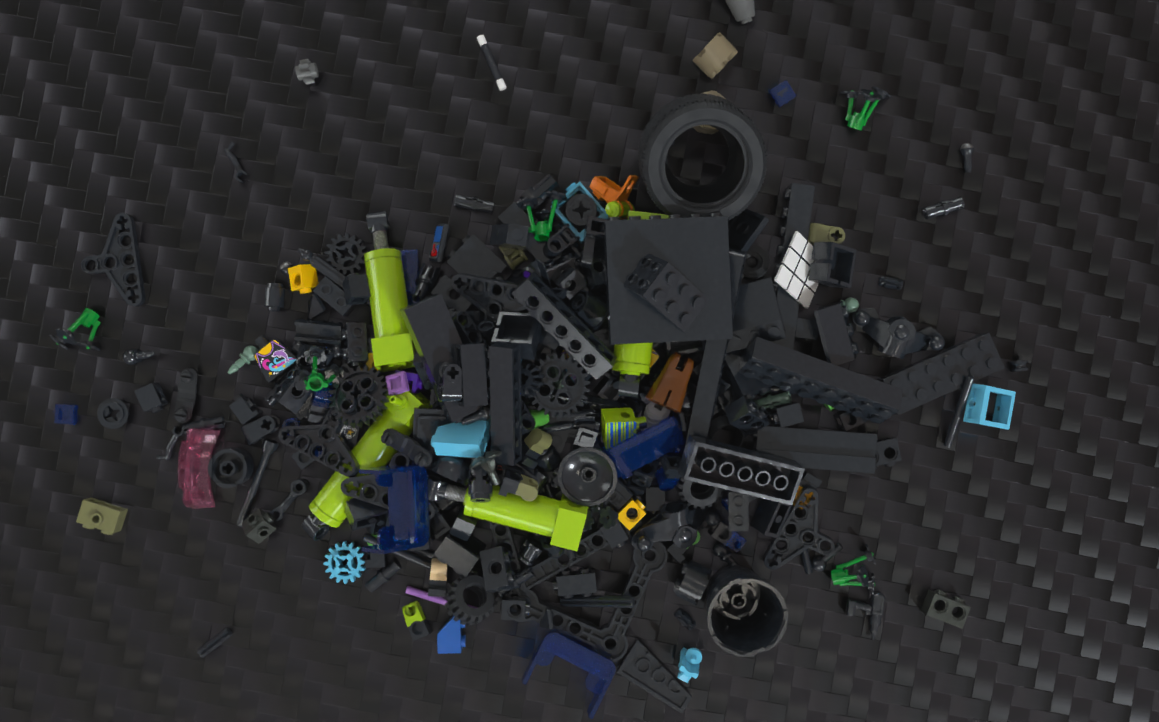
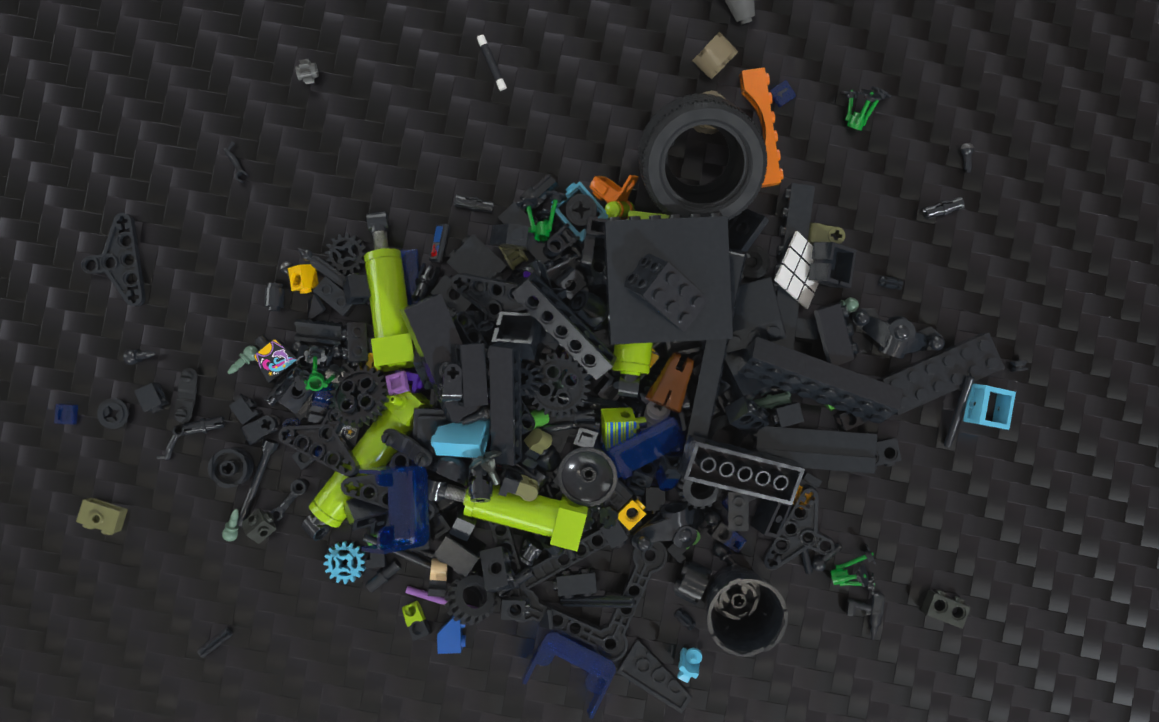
(87, 319): plant -> none
(193, 467): clear pink windscreen -> none
(231, 528): none -> sand green bar
(755, 90): none -> orange arch

